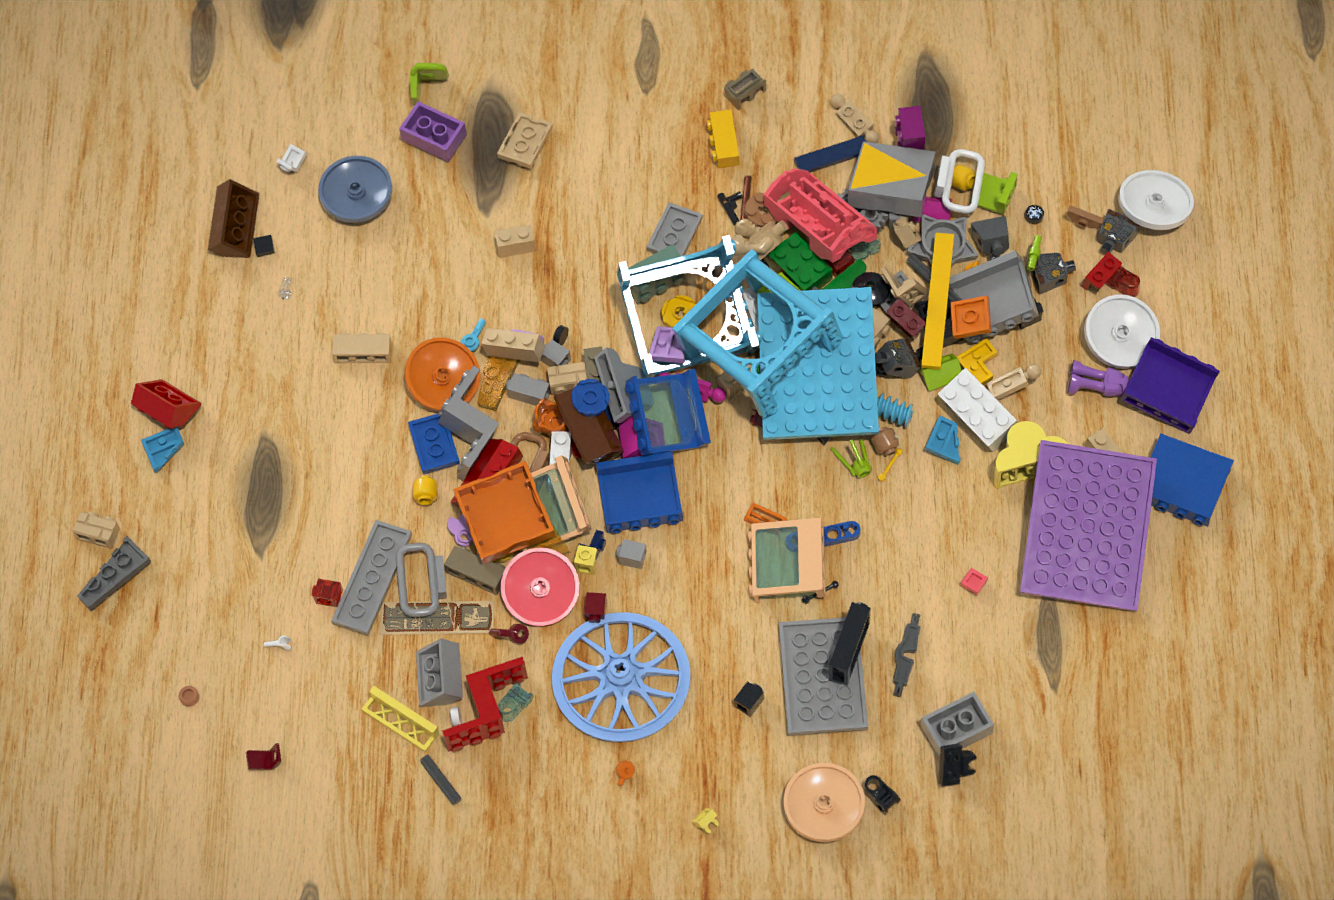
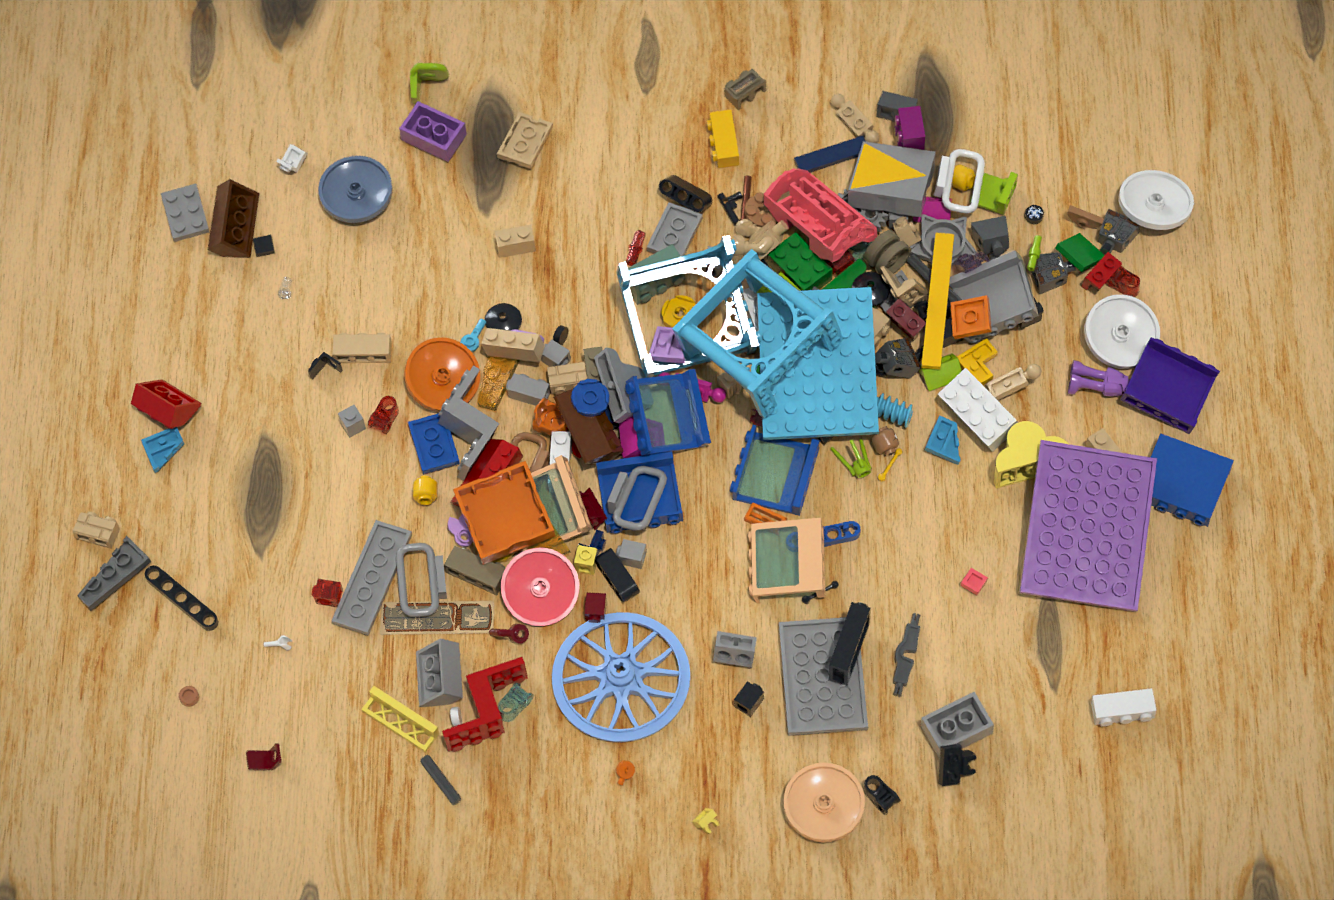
(185, 212): none -> light grey plate
(186, 605): none -> black beam
(318, 364): none -> black bracket
(351, 421): none -> light grey brick
(383, 418): none -> clear red piece
(512, 320): none -> black dish
(594, 511): none -> dark red hinge
(616, 575): none -> black beam
(622, 490): none -> light grey bar
(635, 248): none -> clear red axle
(677, 193): none -> black beam
(734, 649): none -> light grey brick
(774, 472): none -> clear light blue panel
(887, 252): none -> dark tan wheel
(890, 102): none -> dark grey hinge
(969, 262): none -> plate
(1079, 252): none -> green tile
(1123, 707): none -> white brick

